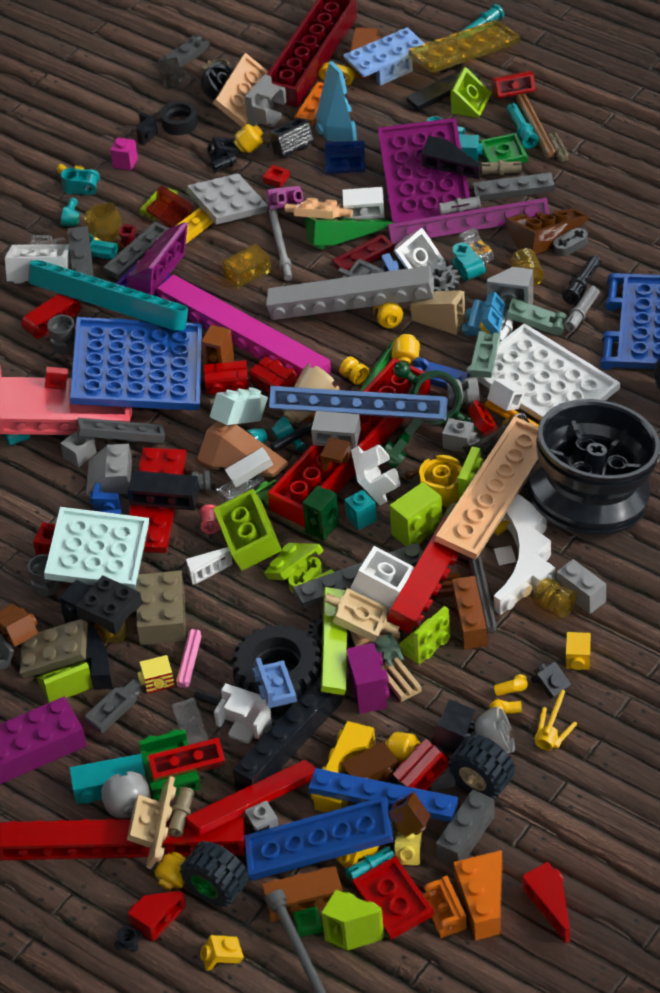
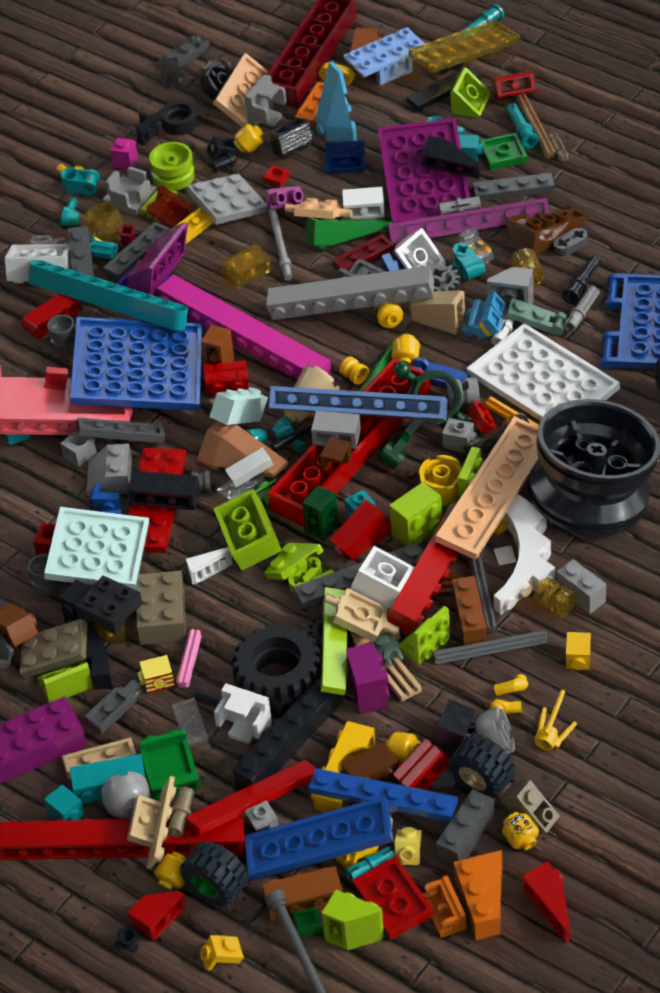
(64, 805): none -> teal brick
(100, 753): none -> tan tile
(129, 192): none -> light grey panel
(172, 165): none -> lime wheel
(186, 759): red brick -> none
(209, 520): coral bush -> none
(272, 373): red brick -> none
(274, 683): medium blue bracket -> none
(361, 531): none -> red slope
(369, 474): white panel -> none
(409, 815): reddish brown brick -> none
(485, 354): sand green plate -> none
(490, 647): none -> dark grey axle
(501, 167): dark tan pin -> none
(506, 394): white brick -> none
(520, 831): none -> yellow head
(527, 799): none -> dark tan slope
(551, 679): black bracket -> none

